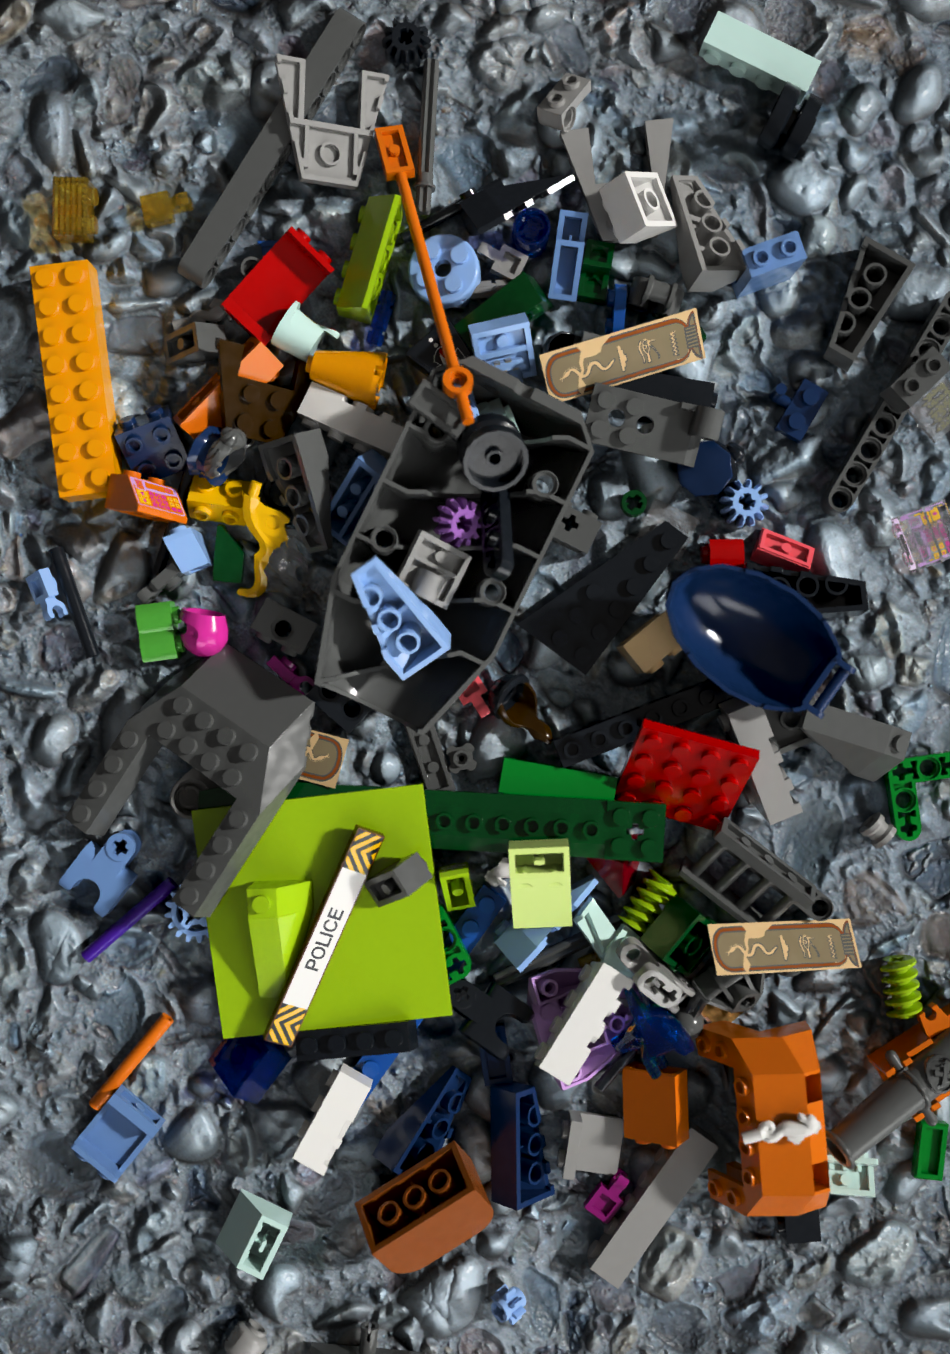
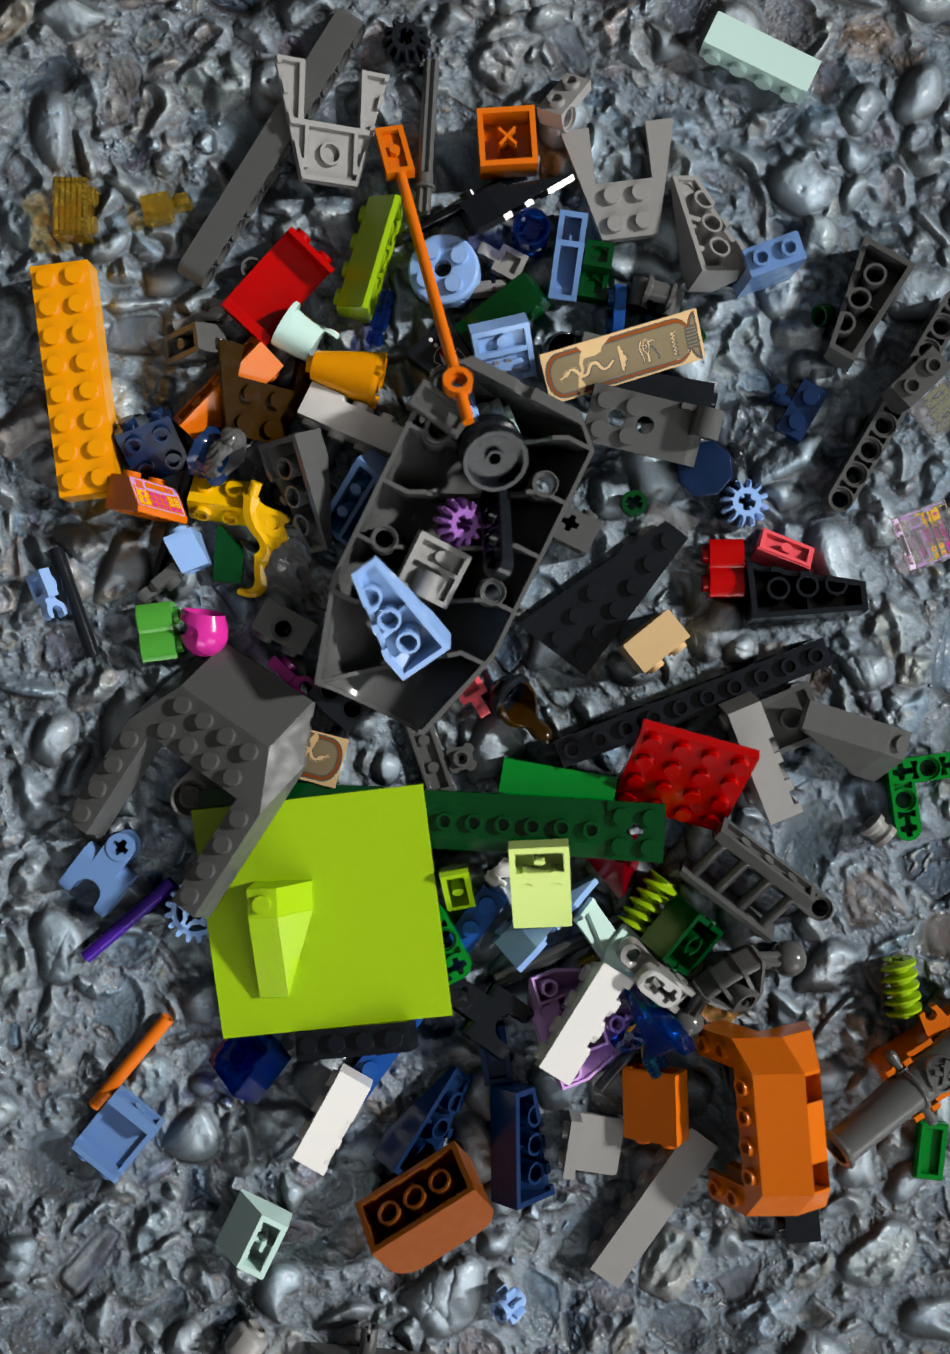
(266, 245): blue piece -> none
(323, 936): tile -> none
(398, 880): dark grey slope -> none
(507, 142): none -> orange brick
(606, 1199): magenta plate -> none
(637, 206): white slope -> none
(755, 638): dark blue windscreen -> none
(783, 946): sticker -> none
(790, 122): black wheel -> none
(793, 1130): white animal -> none
(823, 321): none -> dark green hinge
(855, 1181): light aqua bracket -> none

